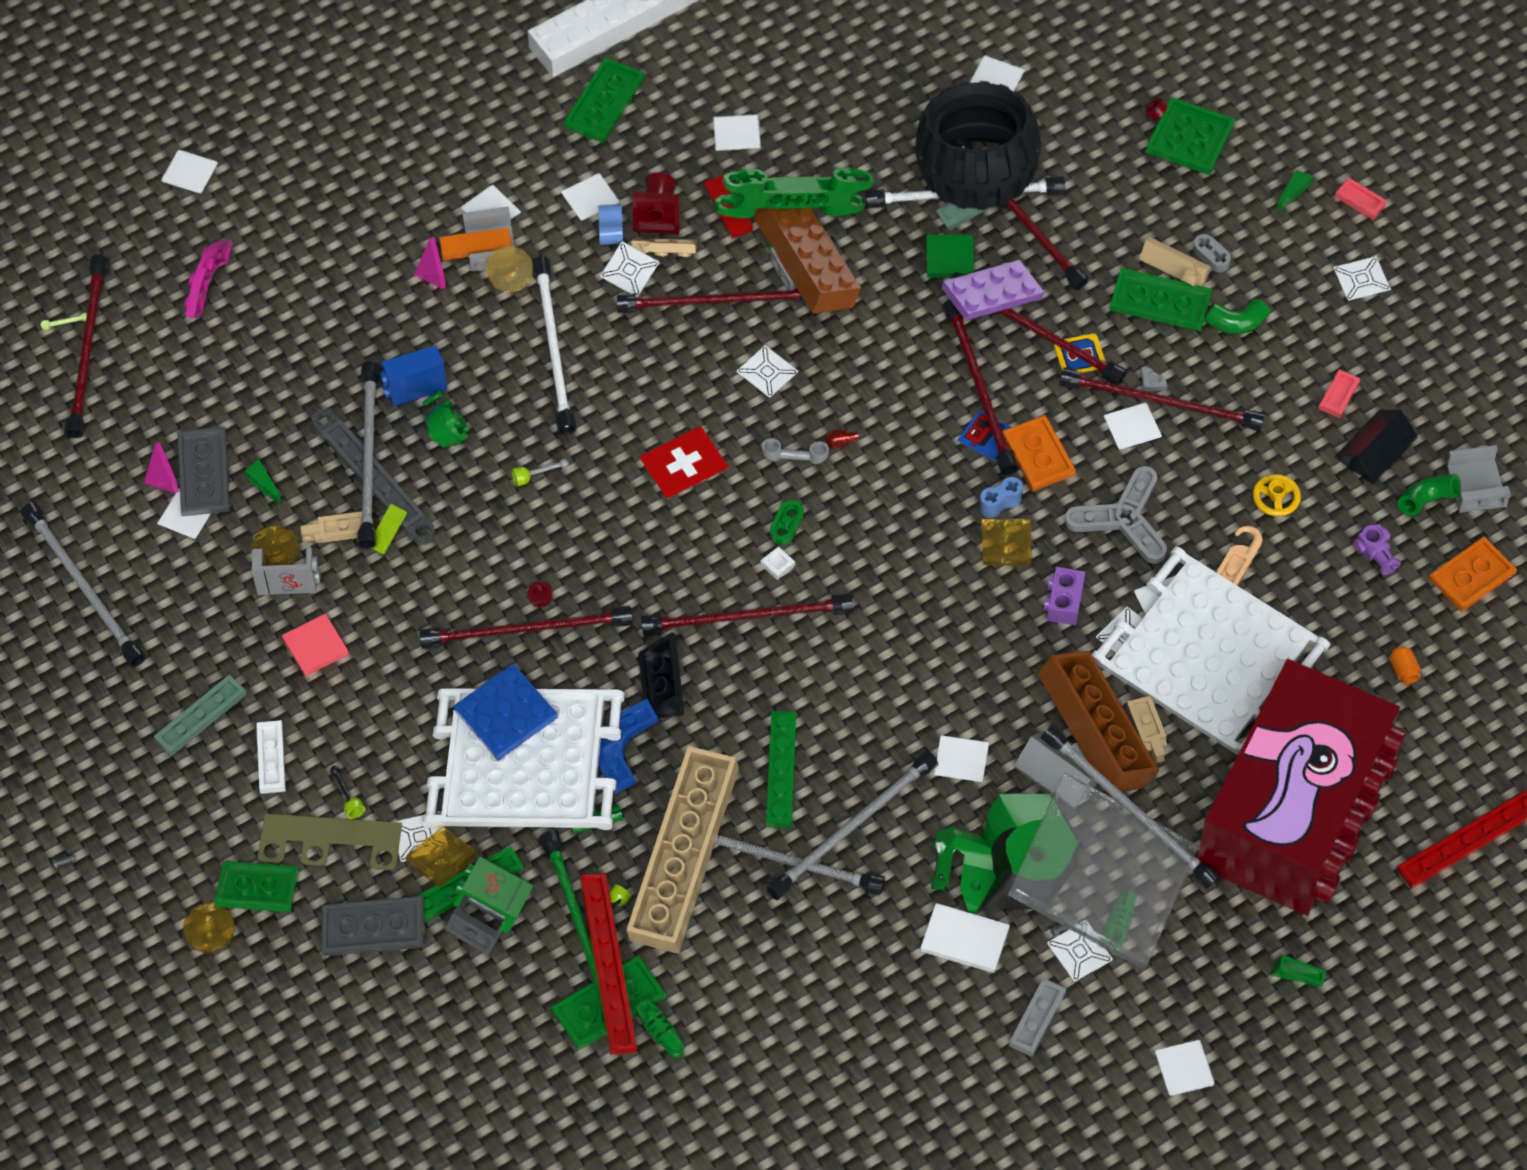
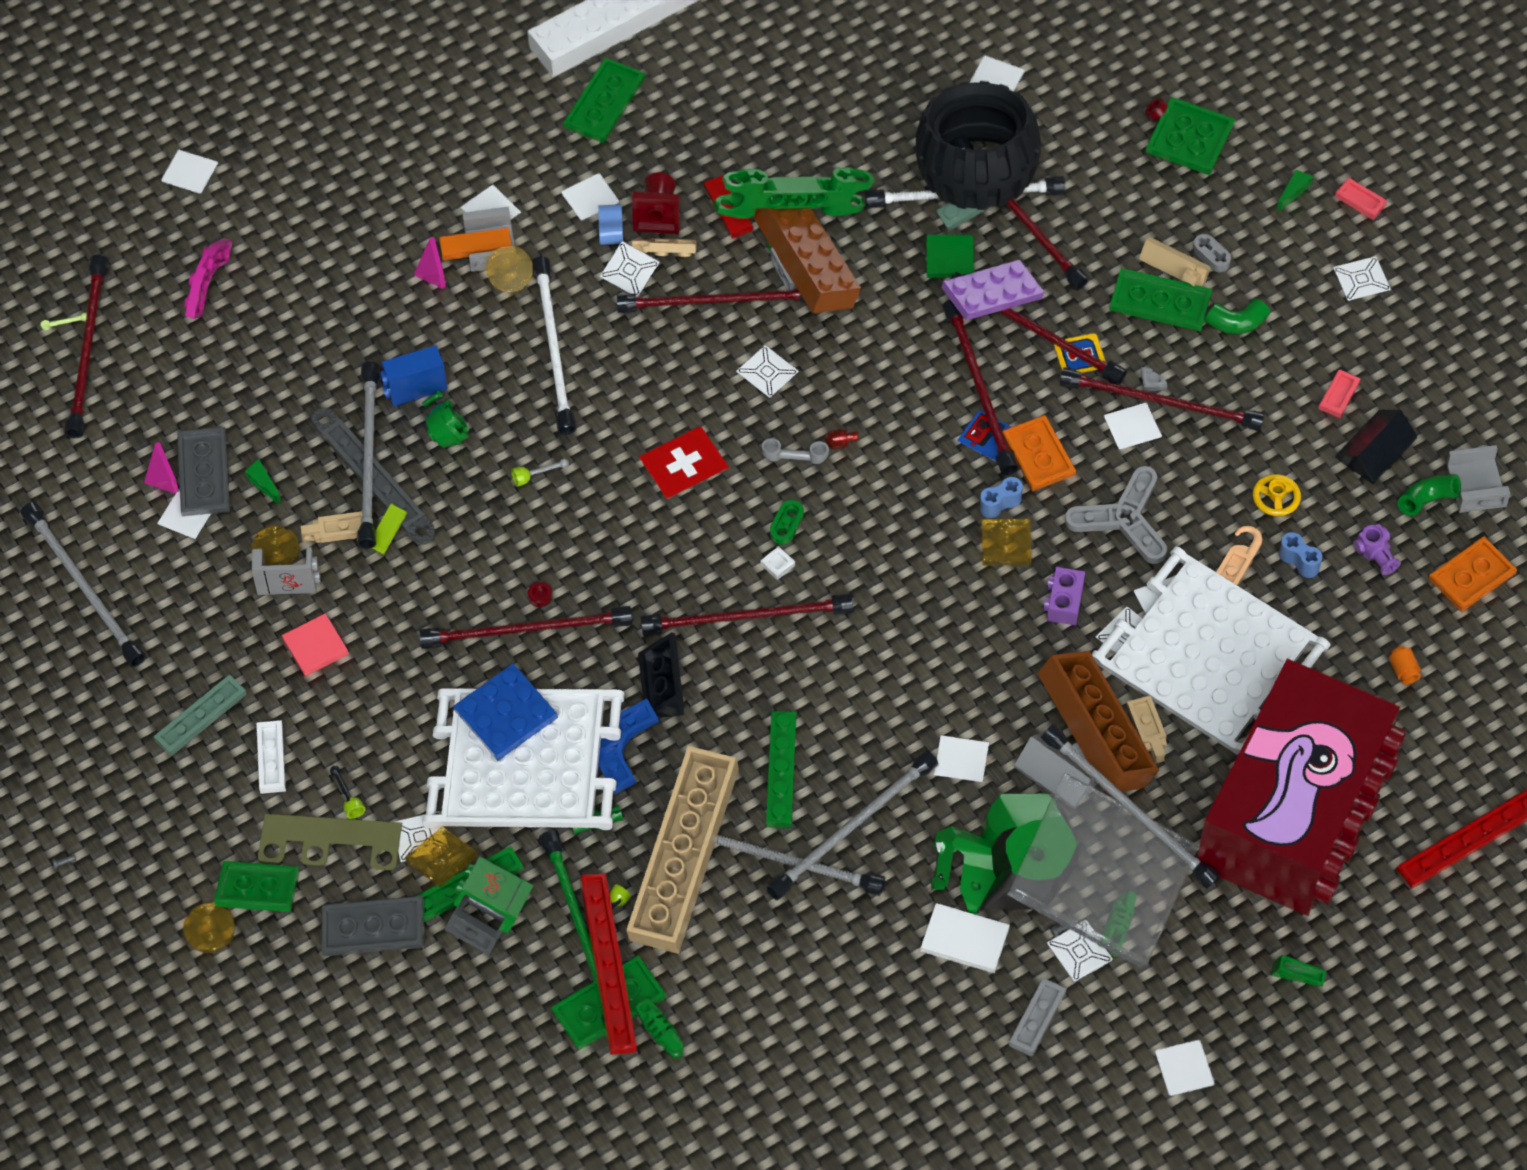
(736, 132): white sticker -> none
(1296, 552): none -> medium blue axle

